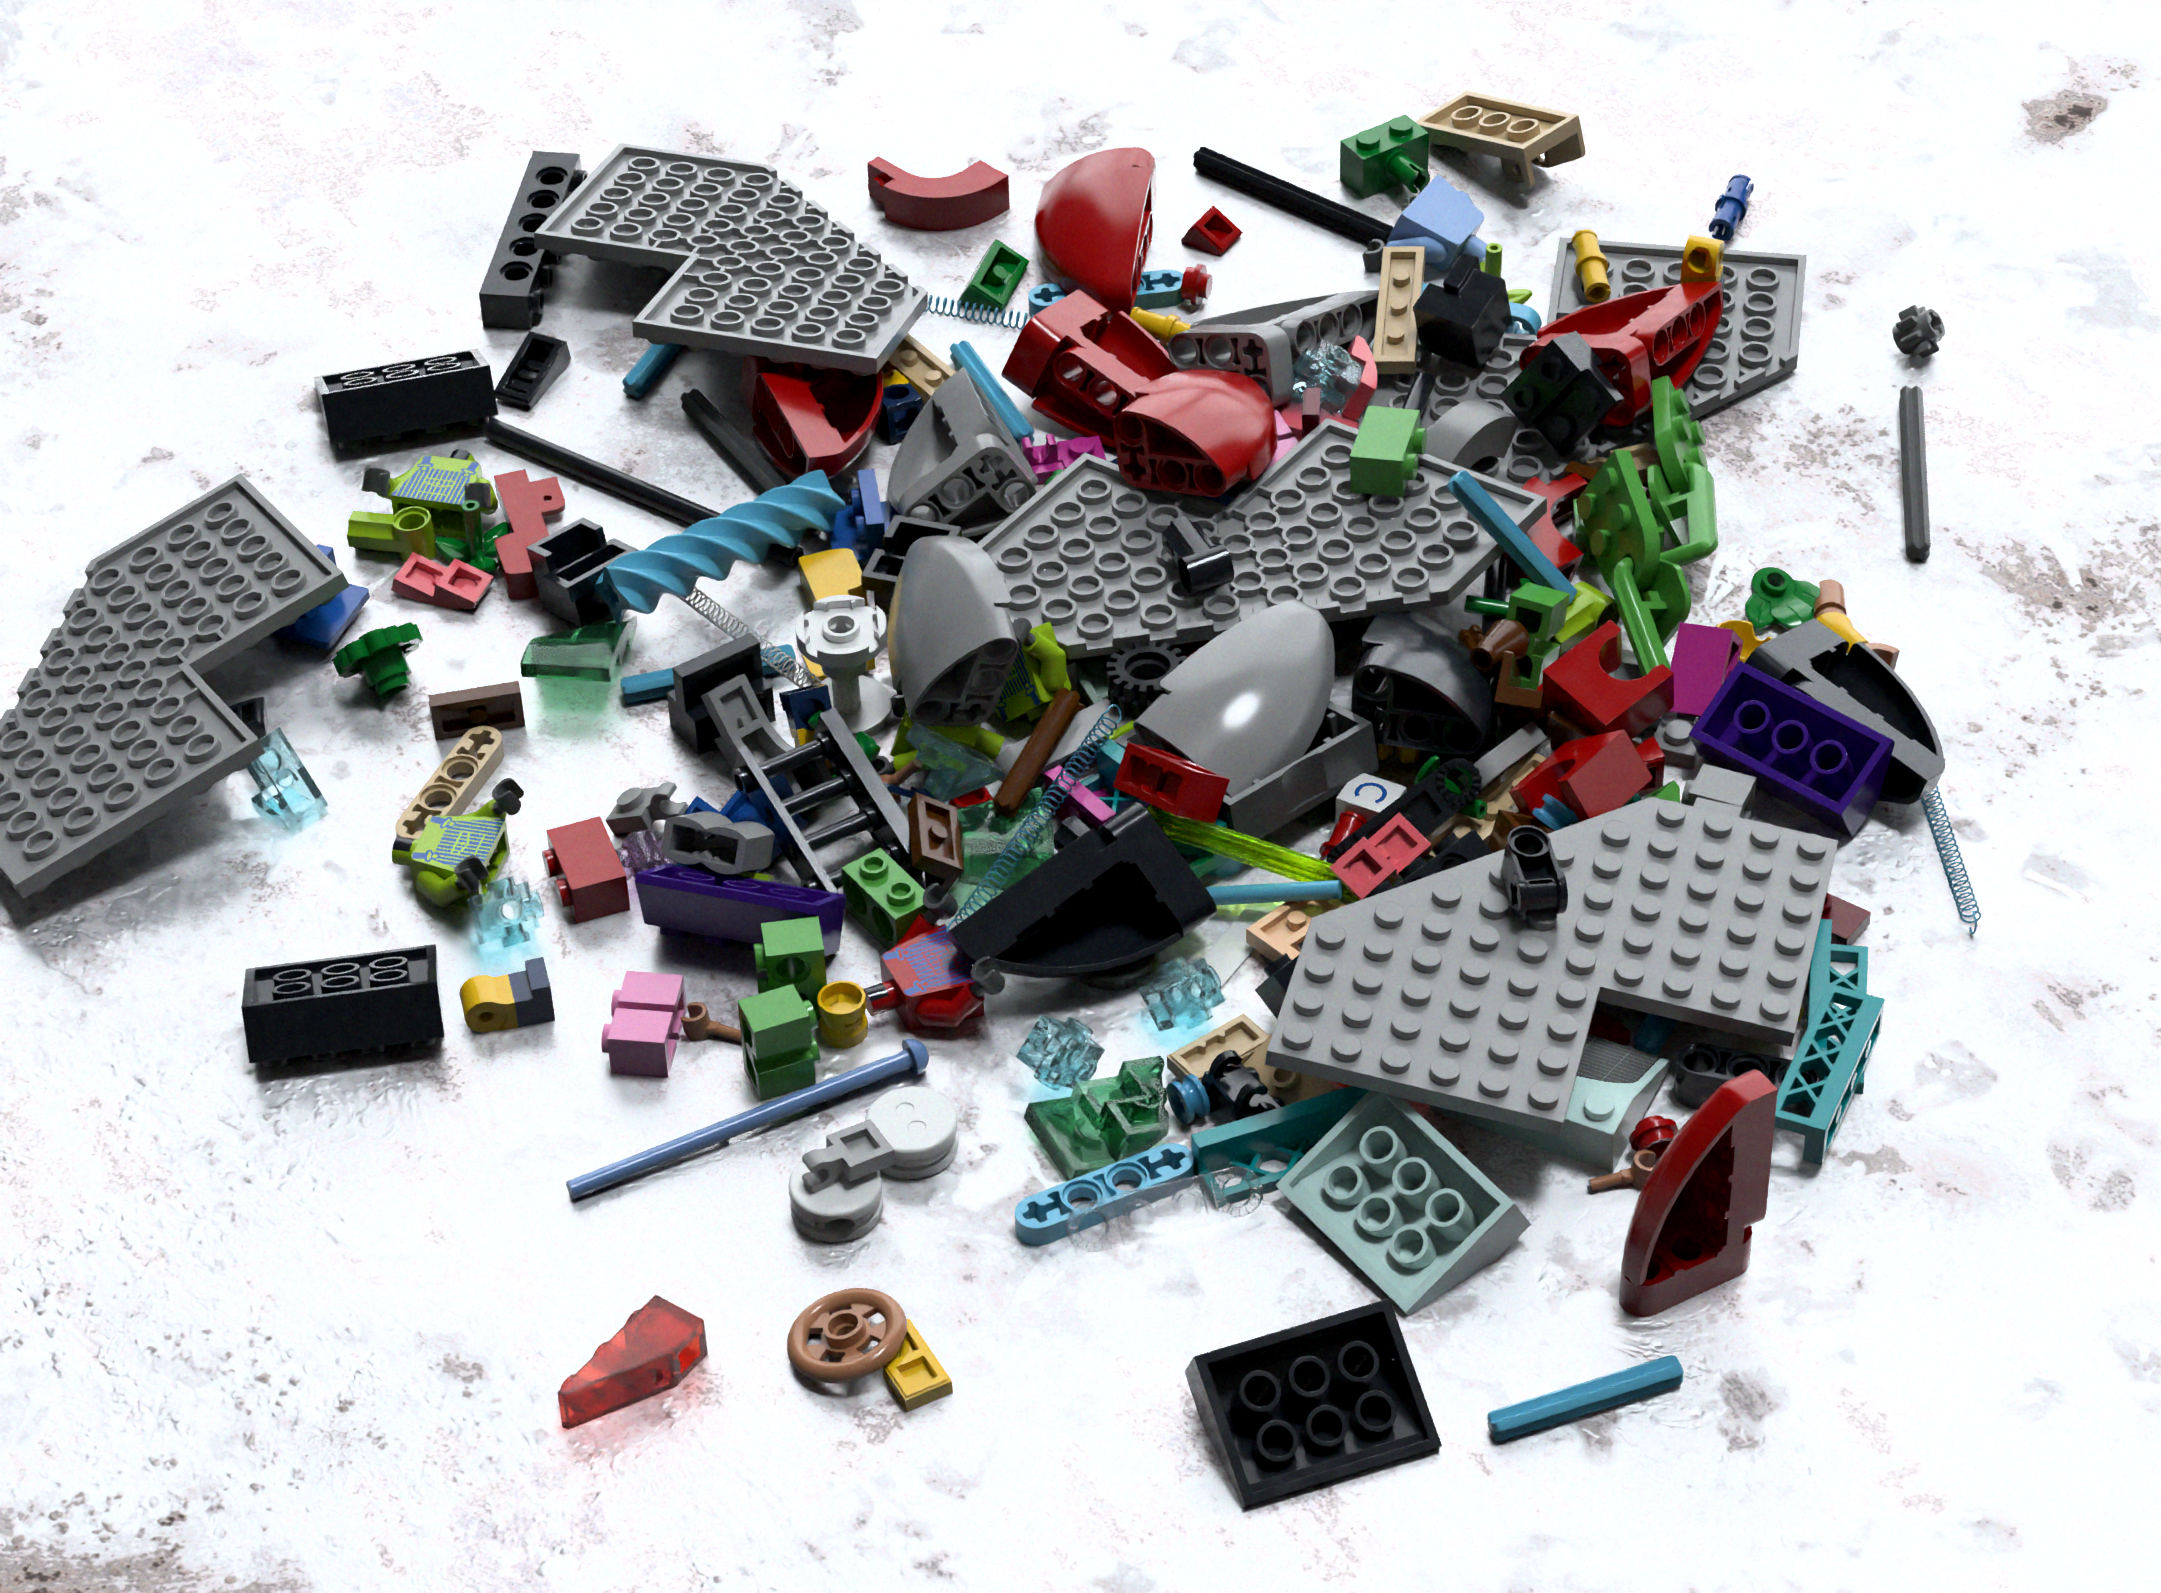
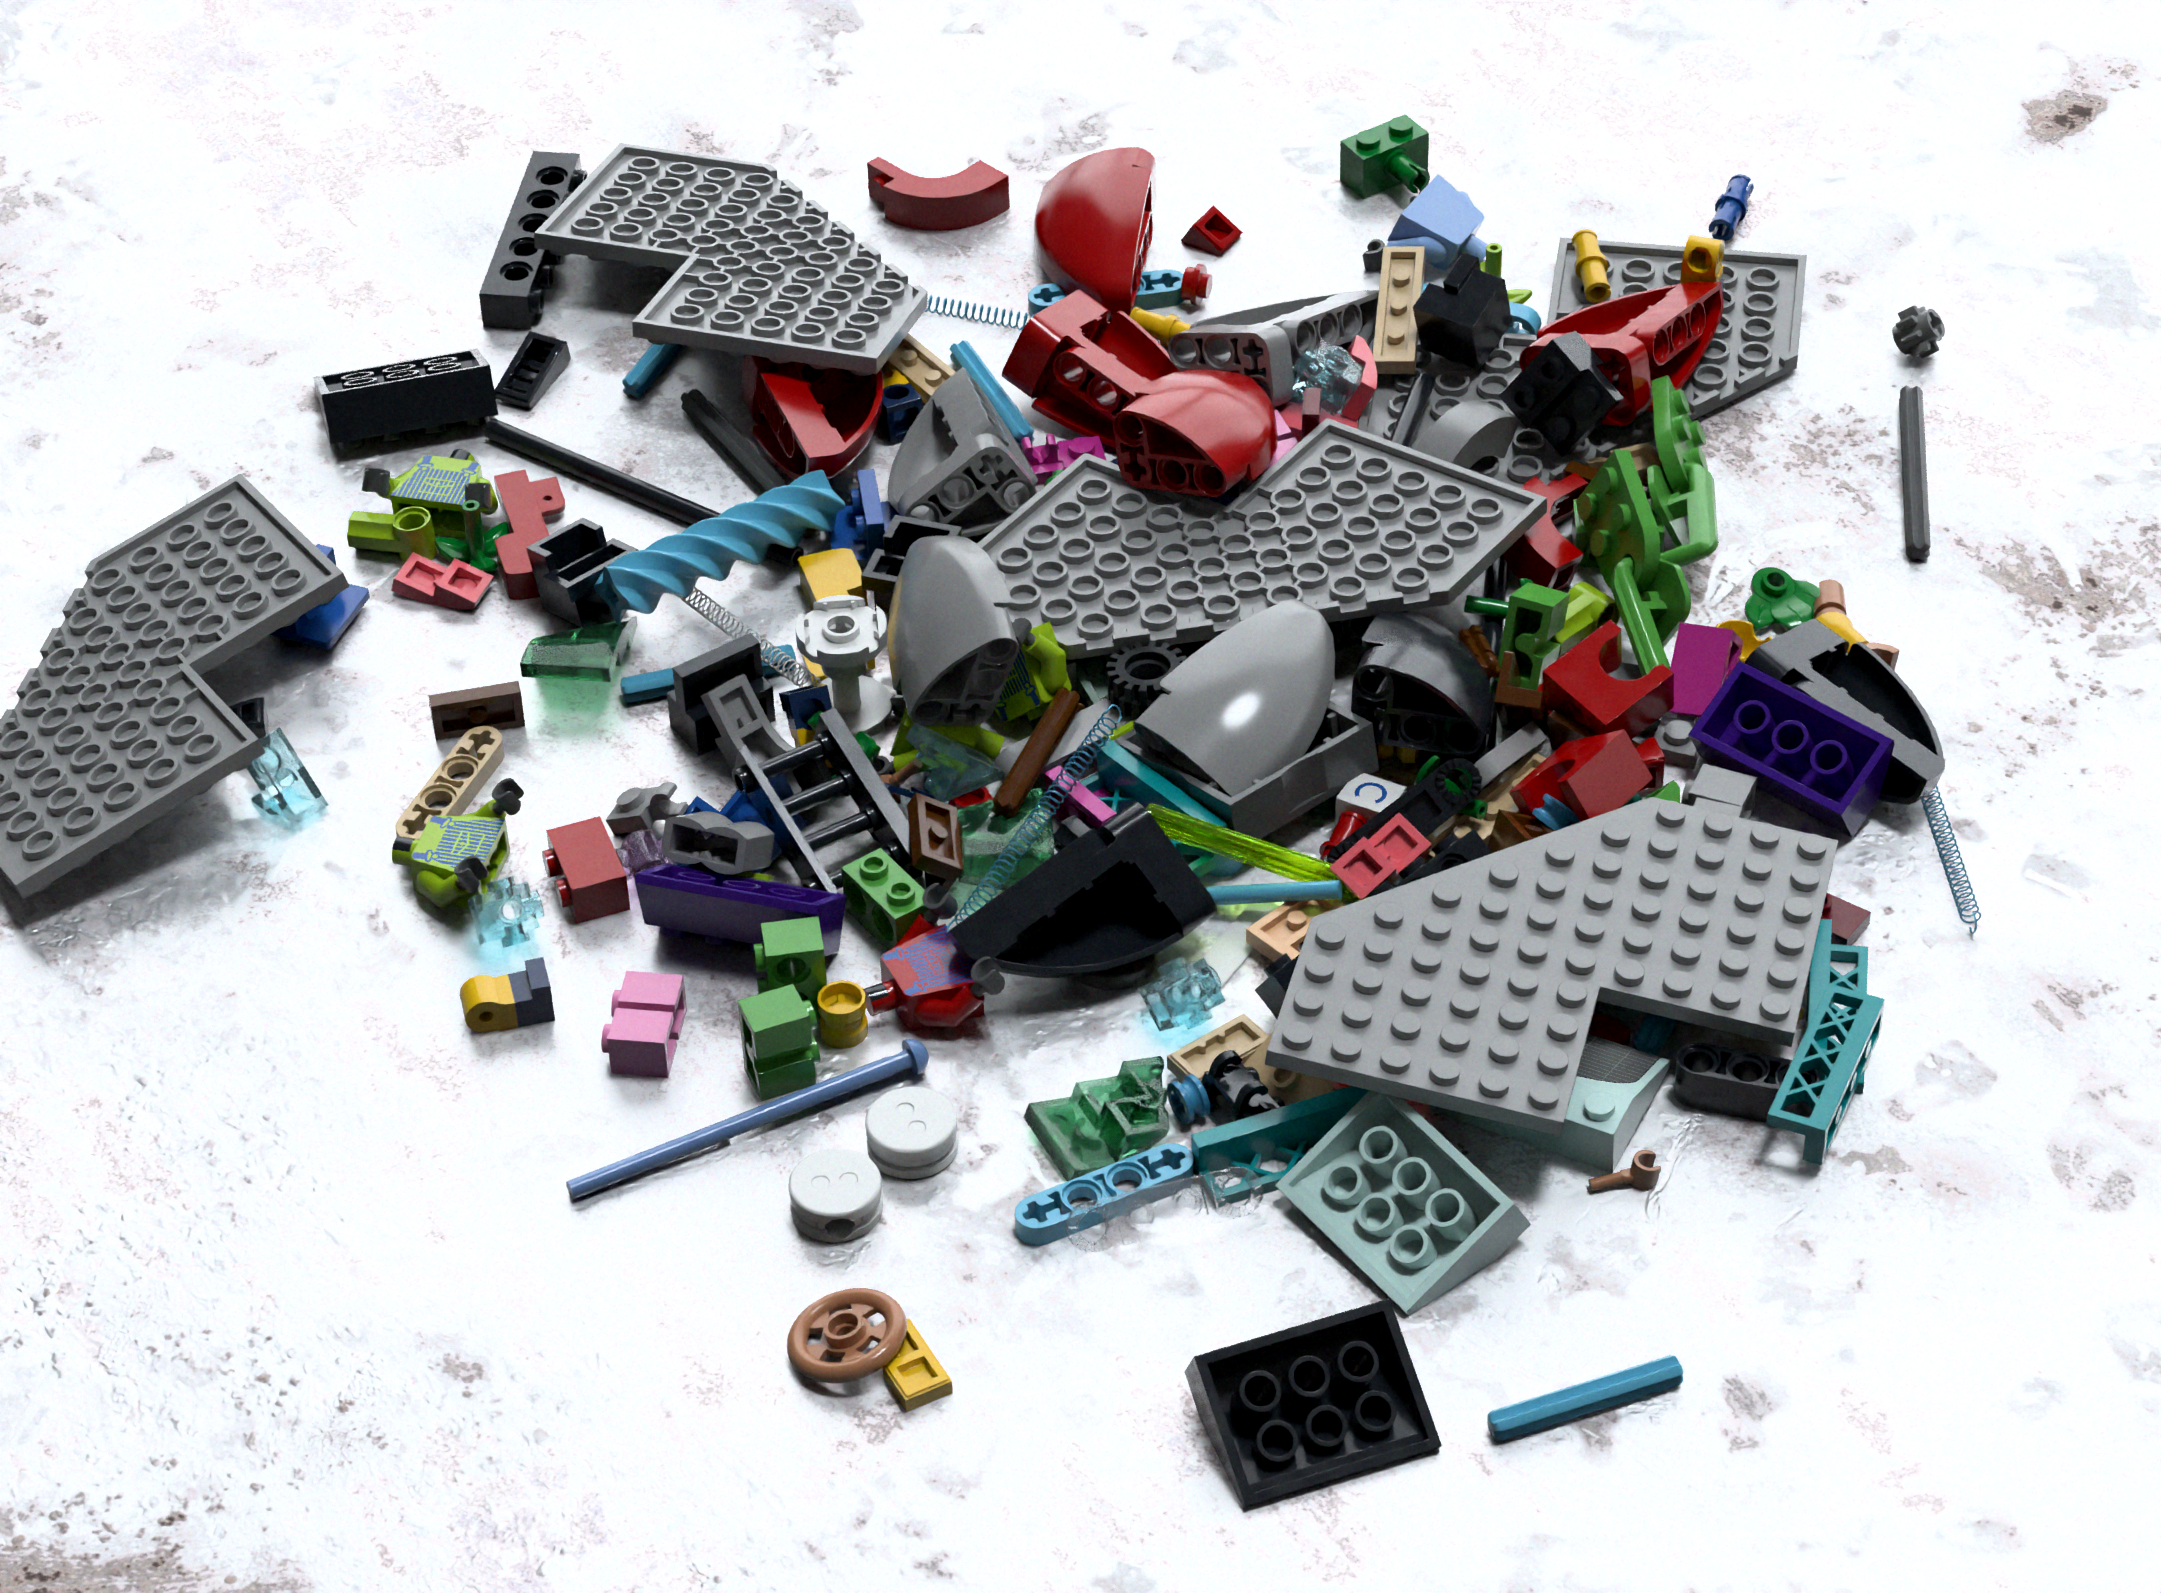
(342, 1005): black slope -> none
(381, 658): green plant -> none
(640, 1361): clear red slope -> none
(700, 1026): nougat hand -> none
(853, 1151): light grey plate -> none
(994, 277): green slope -> none
(1060, 1052): clear light blue brick -> none
(1171, 783): red brick -> none
(1197, 559): black piece -> none
(1291, 196): black axle -> none
(1386, 451): bright green brick -> none
(1501, 637): reddish brown cone -> none
(1507, 131): tan plate -> none
(1507, 533): medium azure axle -> none
(1532, 873): black piece -> none
(1653, 1134): red plate -> none
(1701, 1200): red panel -> none

